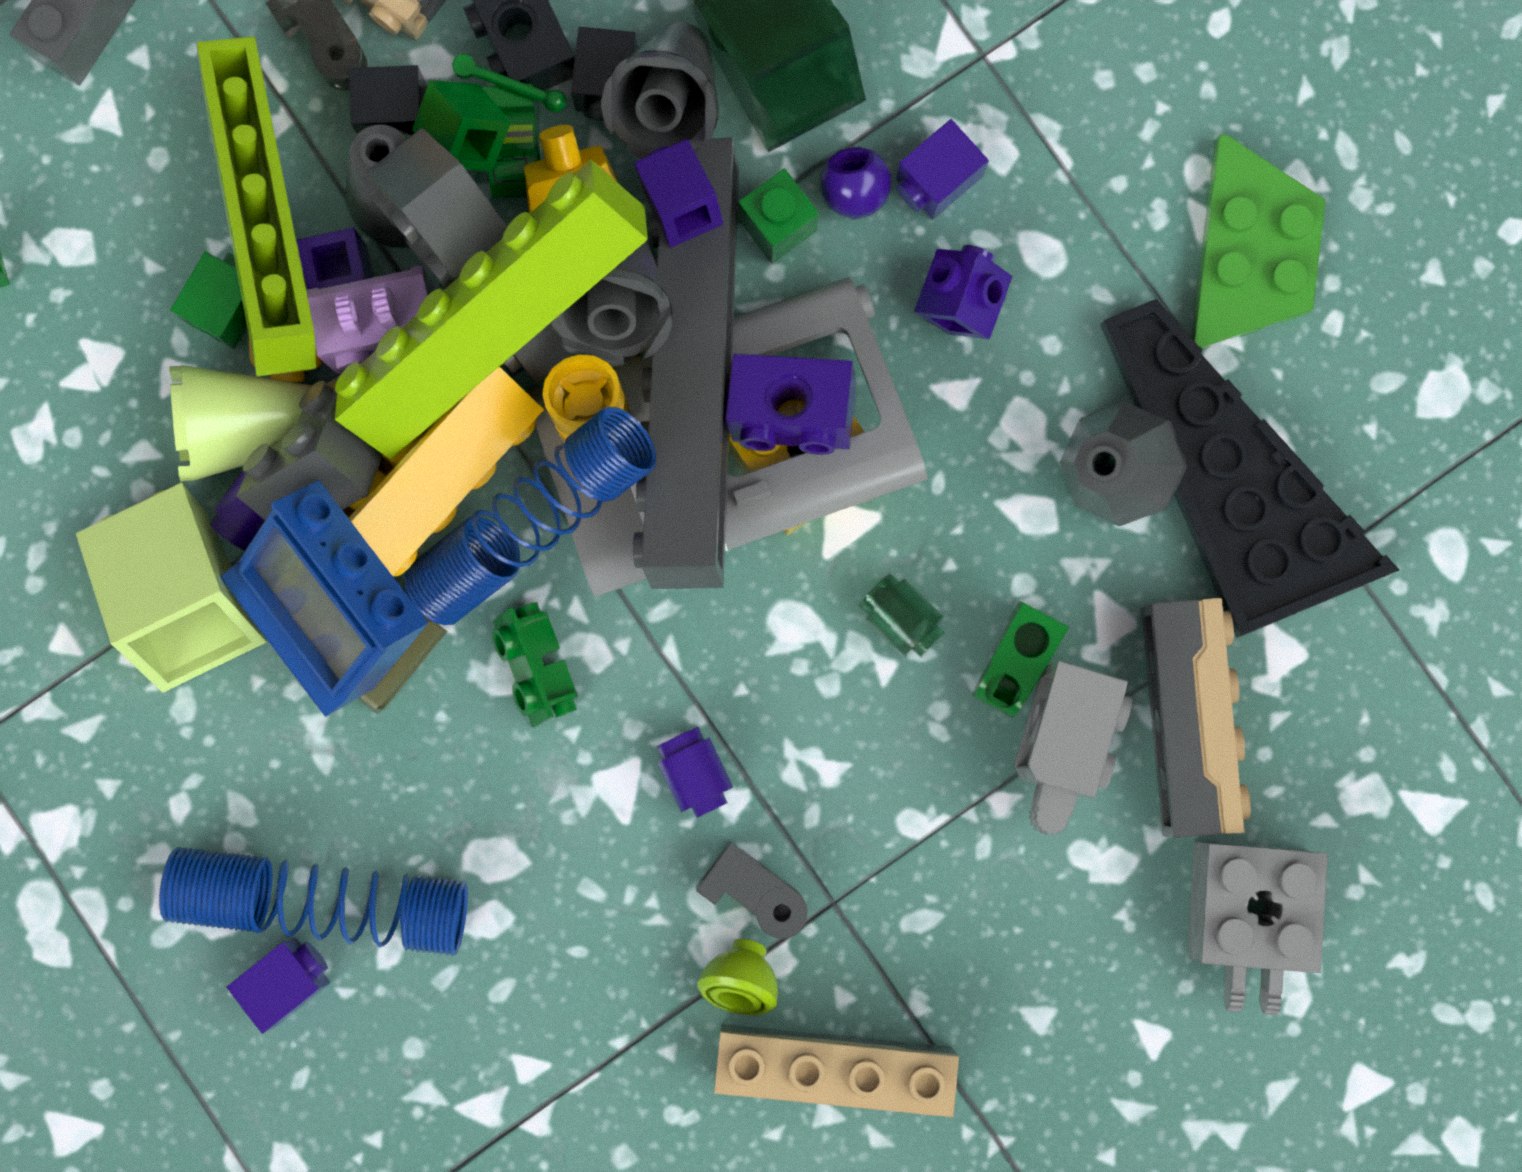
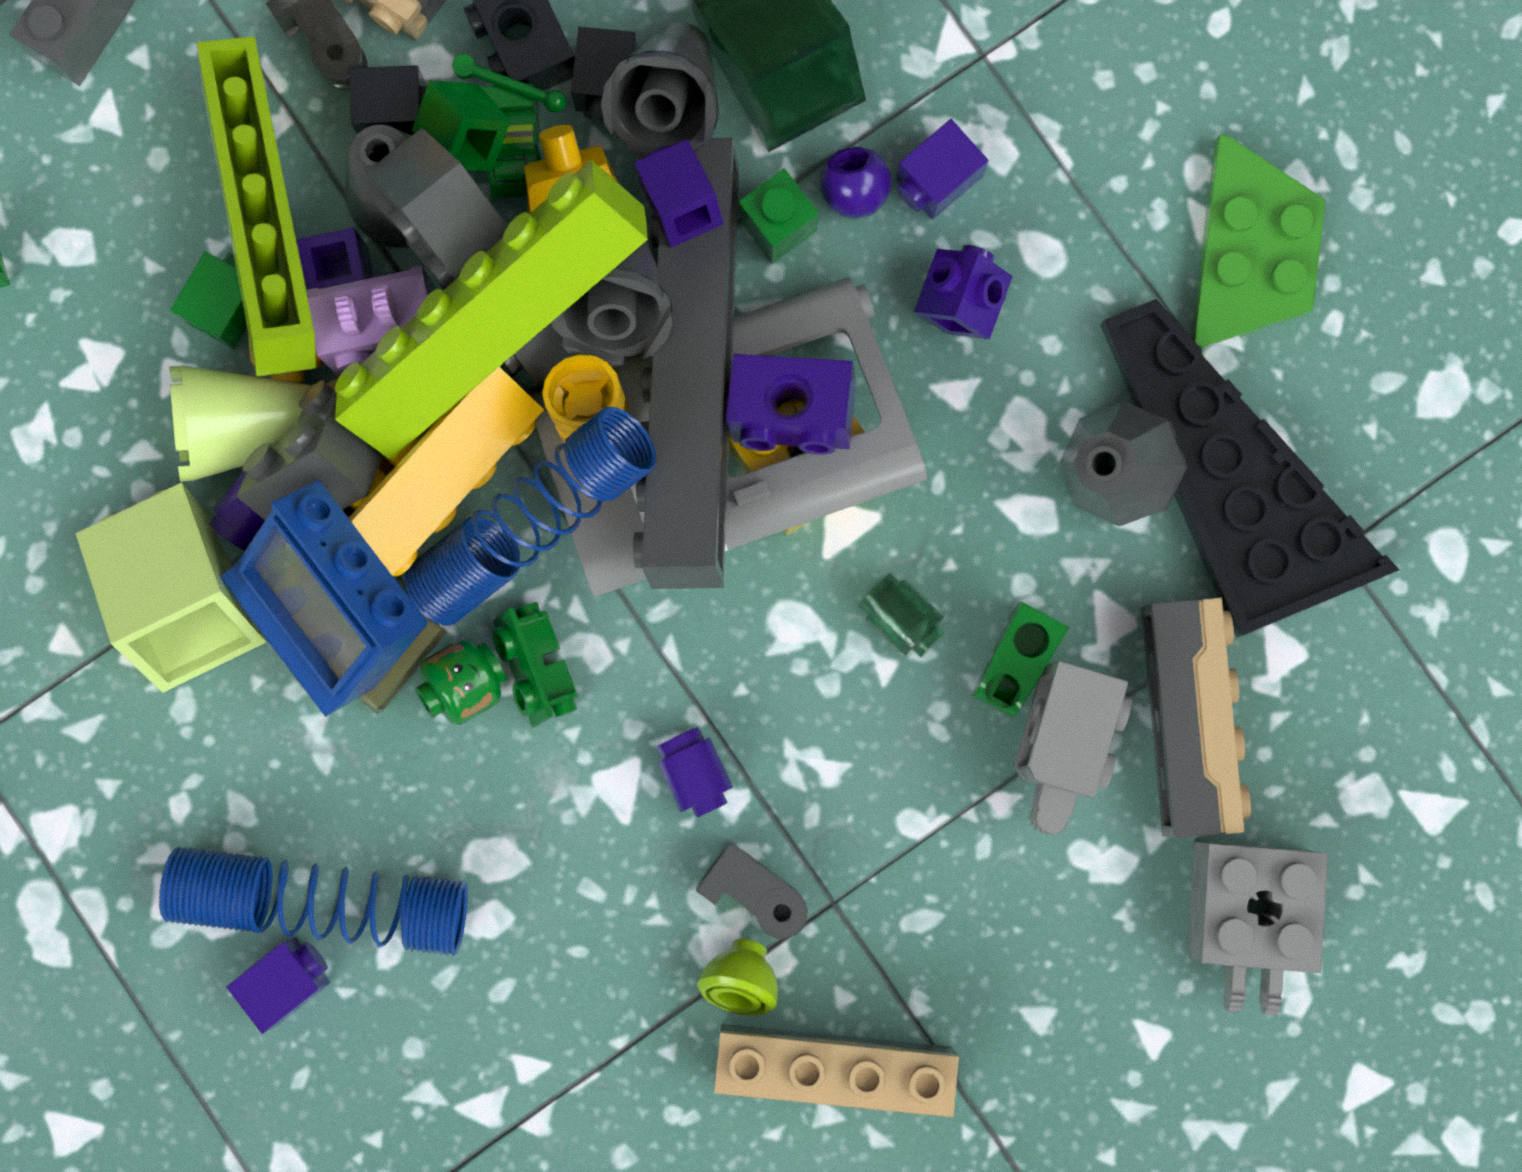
(461, 681): none -> green head

